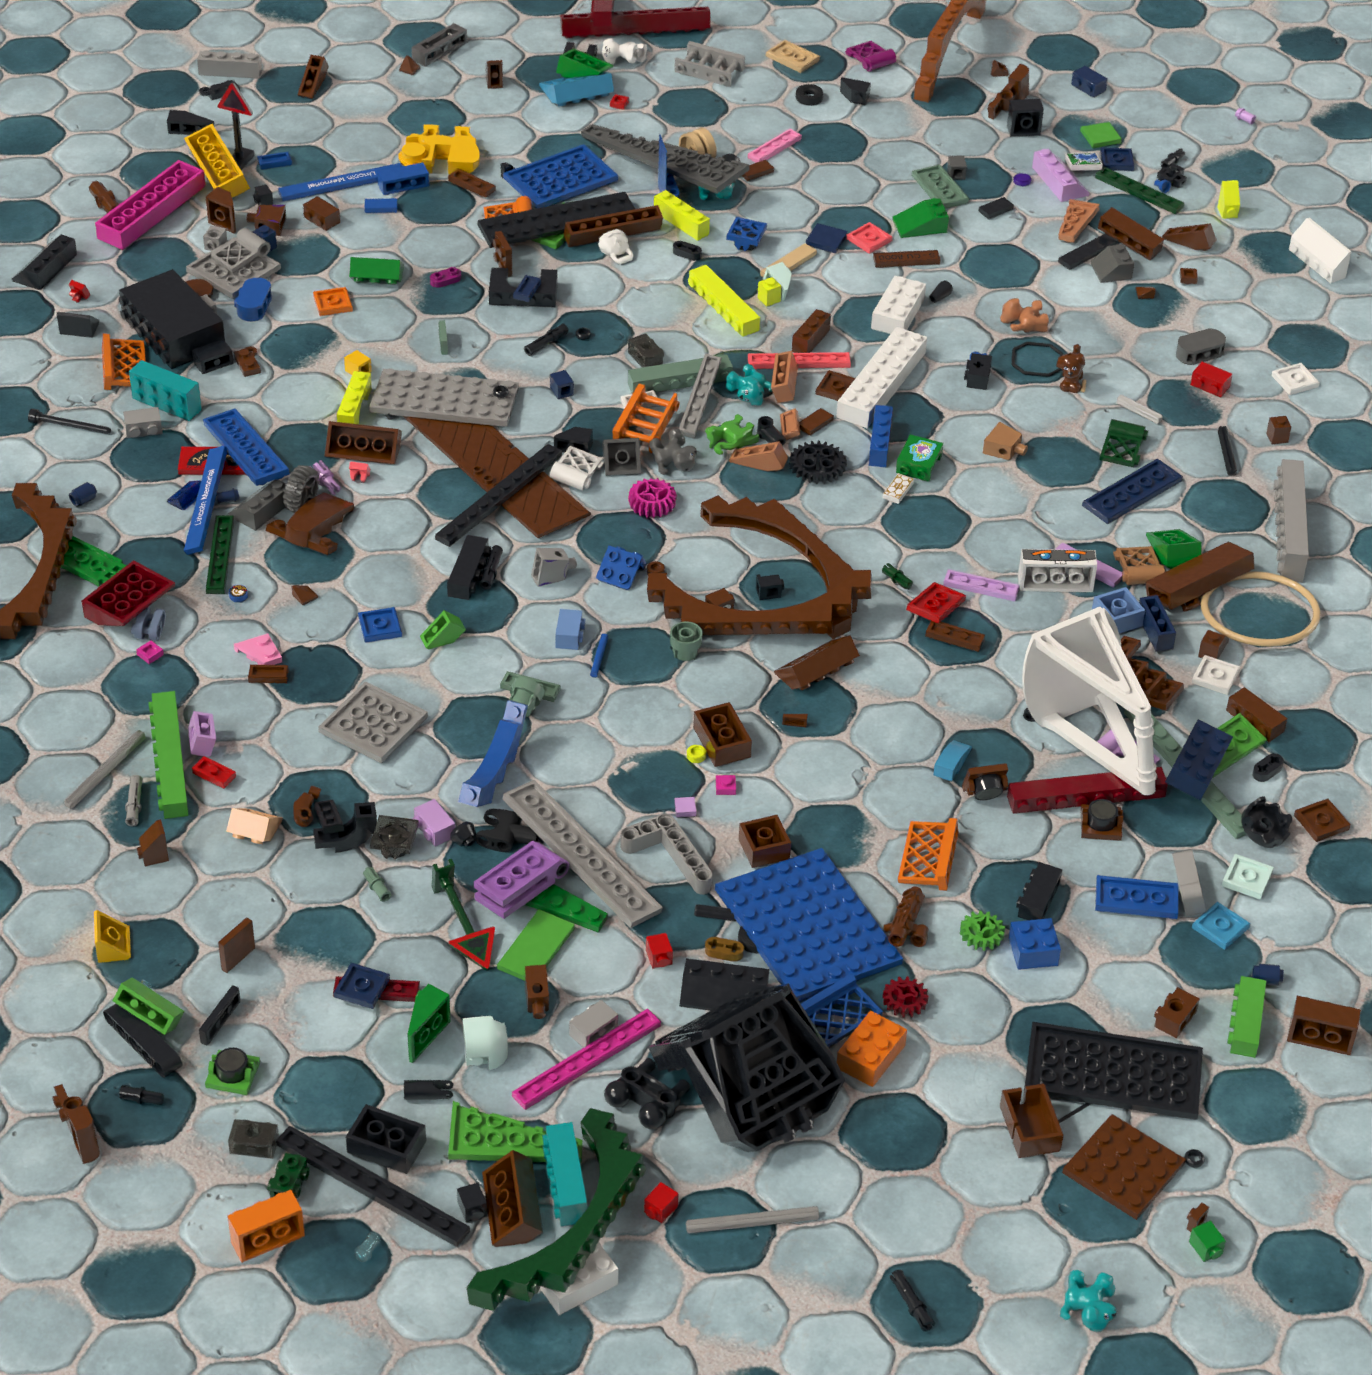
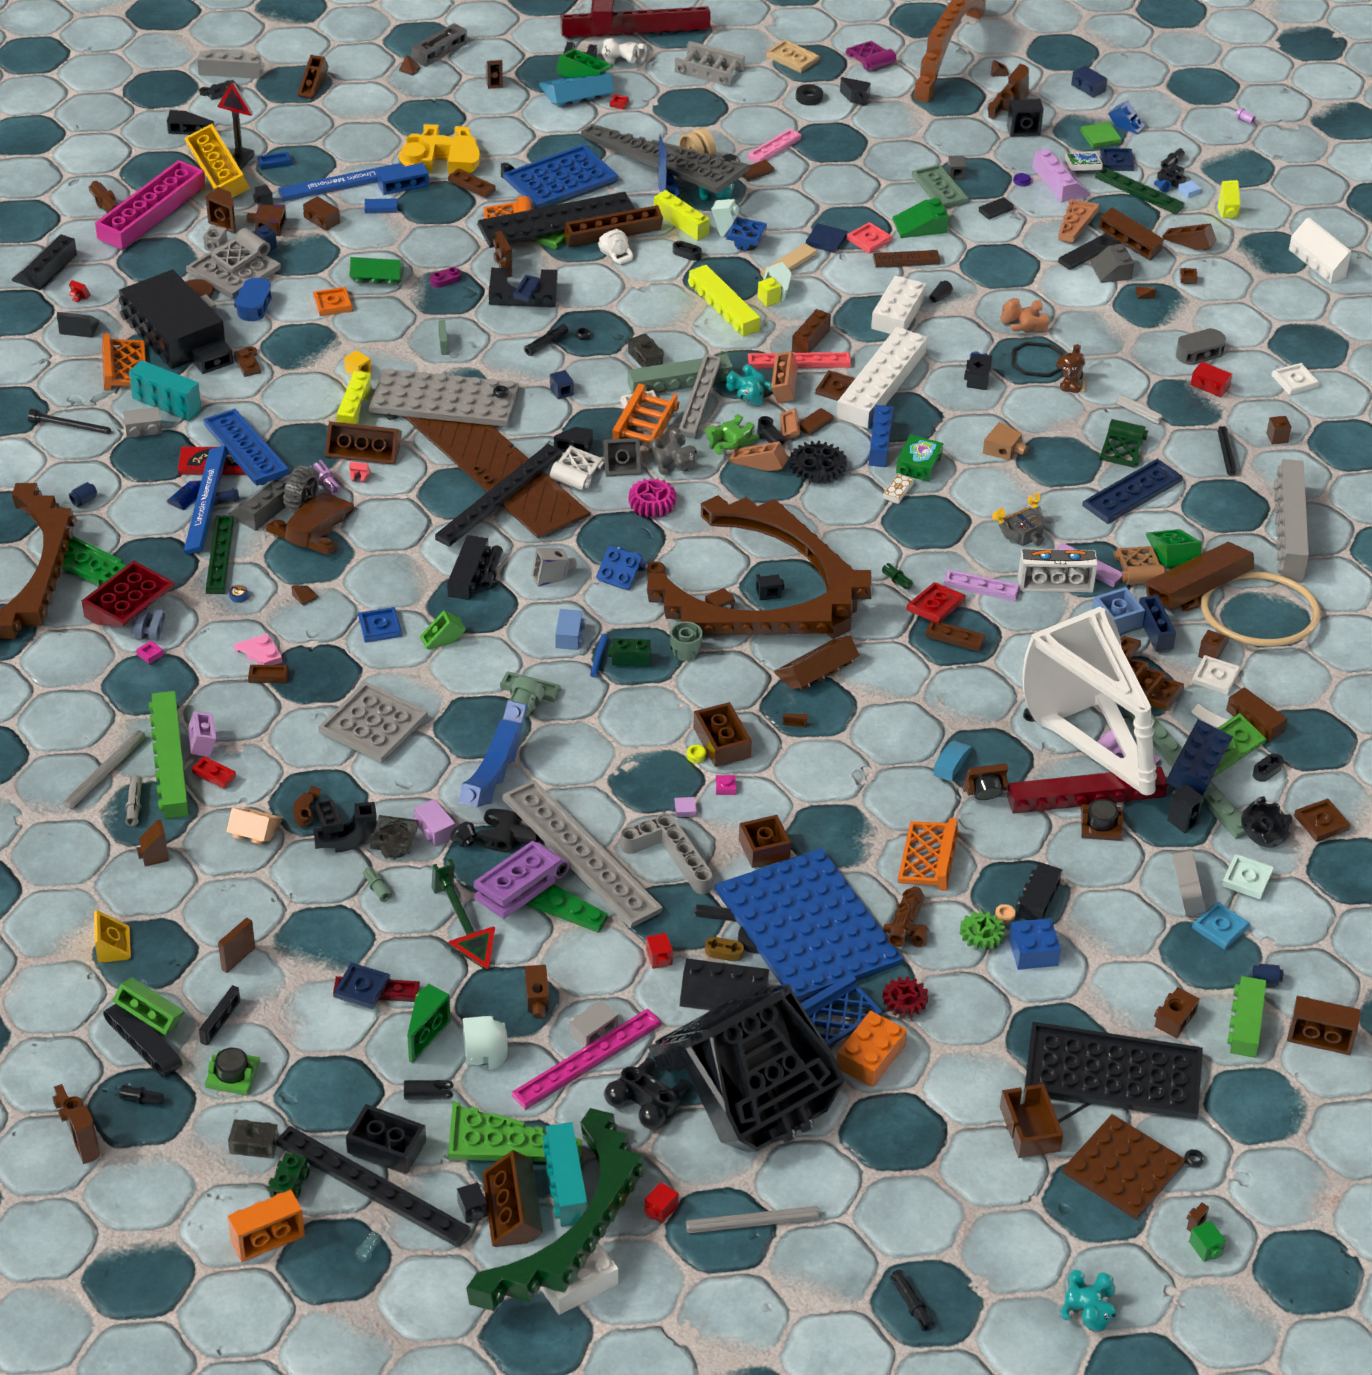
(536, 944): bright green tile -> none
(630, 652): none -> dark green brick
(724, 214): none -> light aqua slope
(1005, 913): none -> light nougat tile
(1024, 525): none -> dark grey torso
(1126, 117): none -> blue slope
(1136, 897): blue plate -> none
(1185, 808): none -> black brick
(1189, 189): none -> light blue tile
(1208, 716): none -> white sticker

